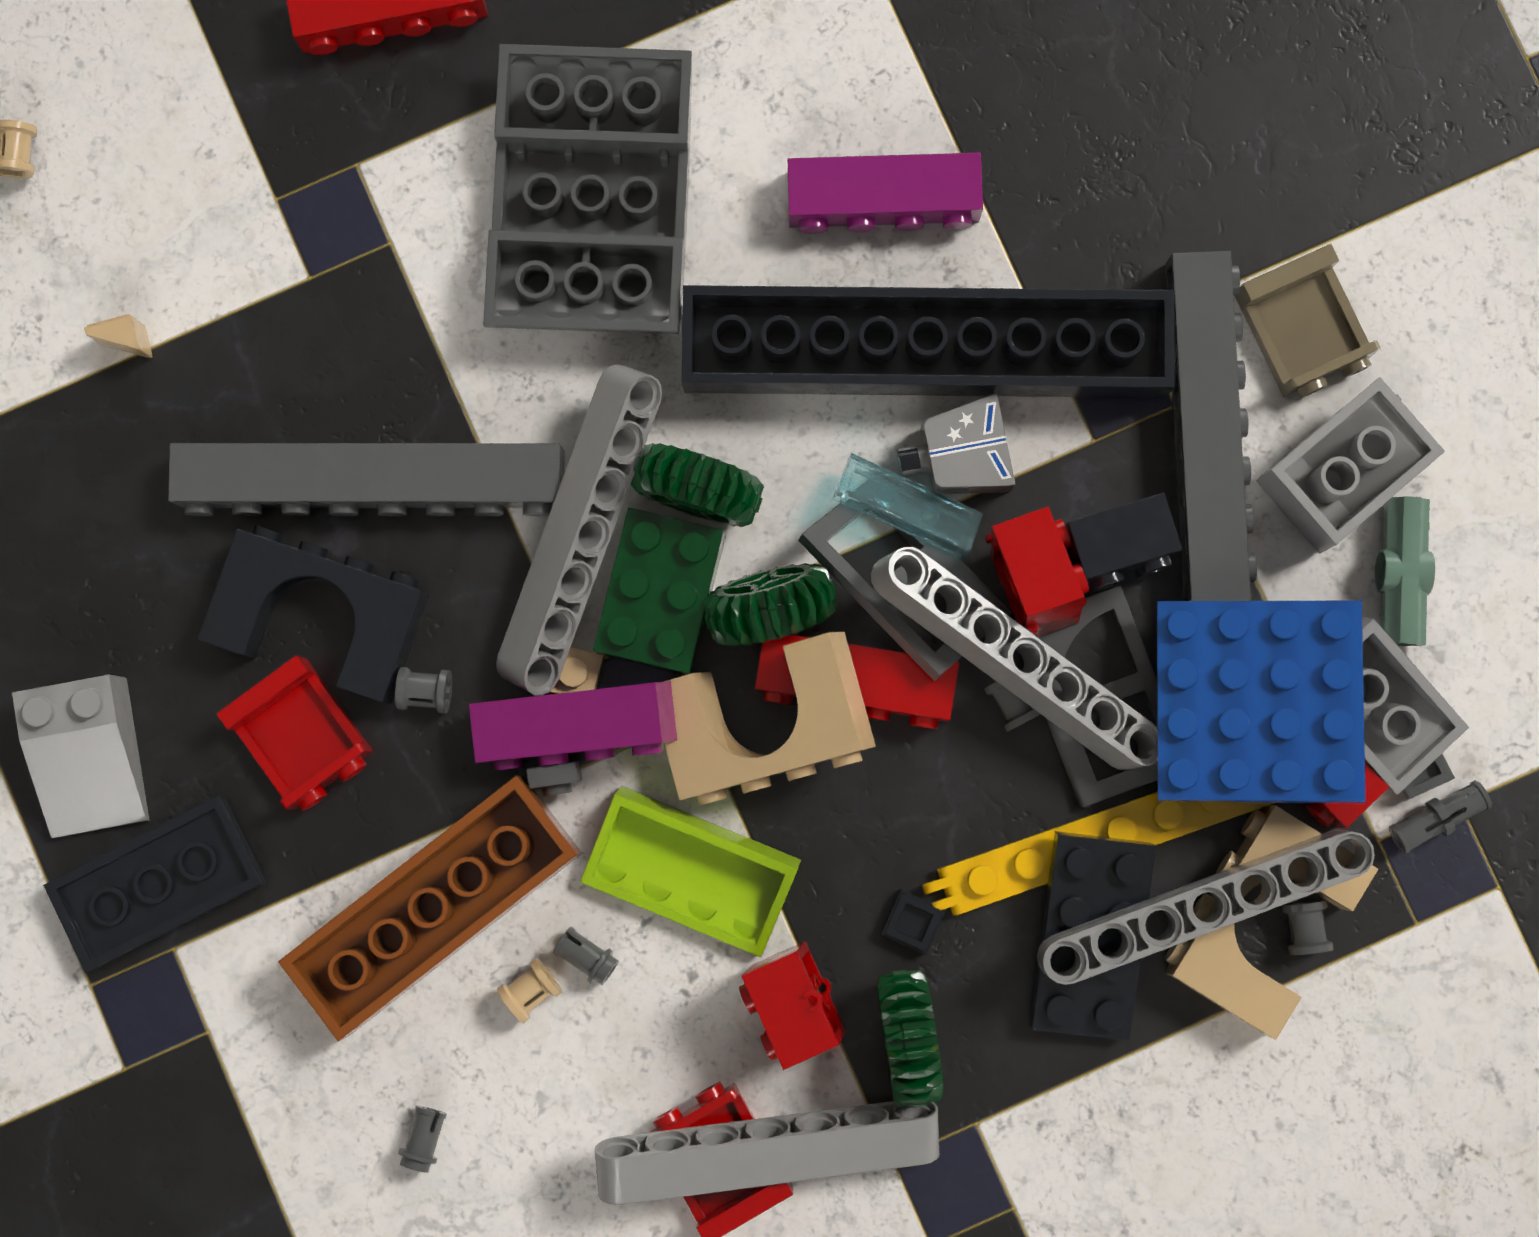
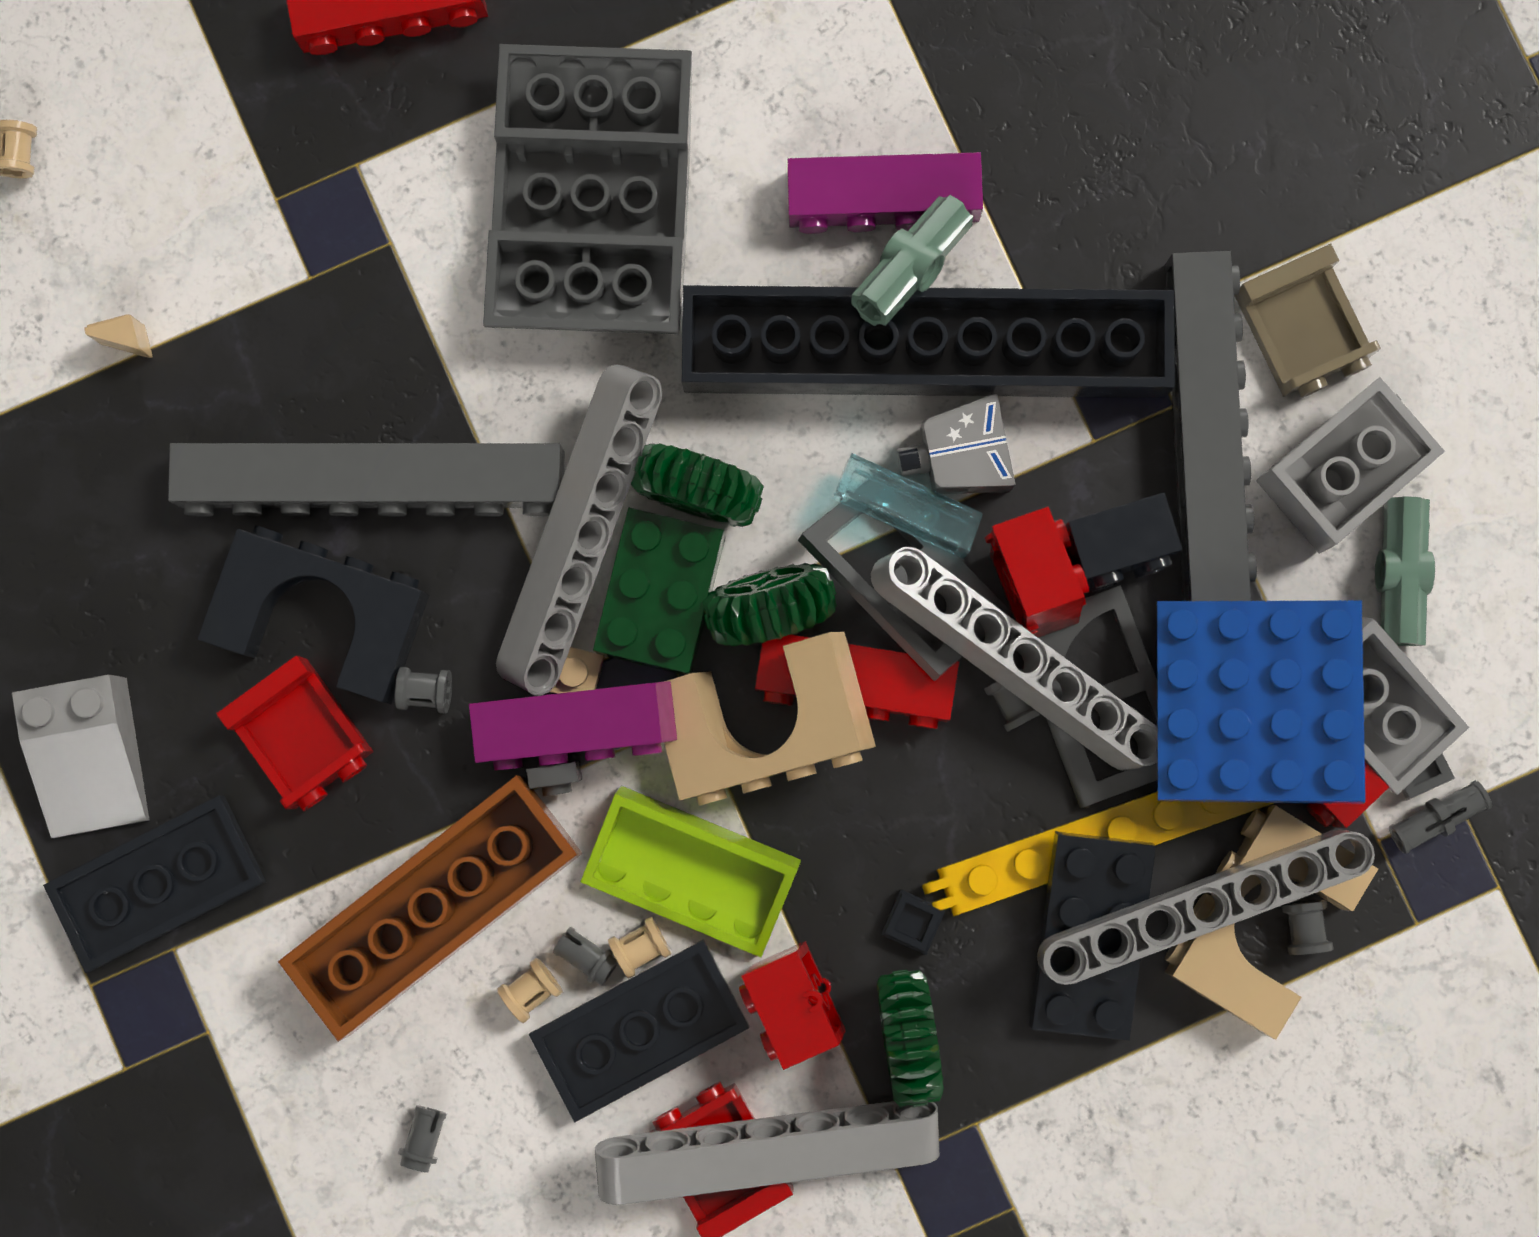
(639, 947): none -> tan bush
(639, 1030): none -> black plate
(912, 260): none -> sand green piece

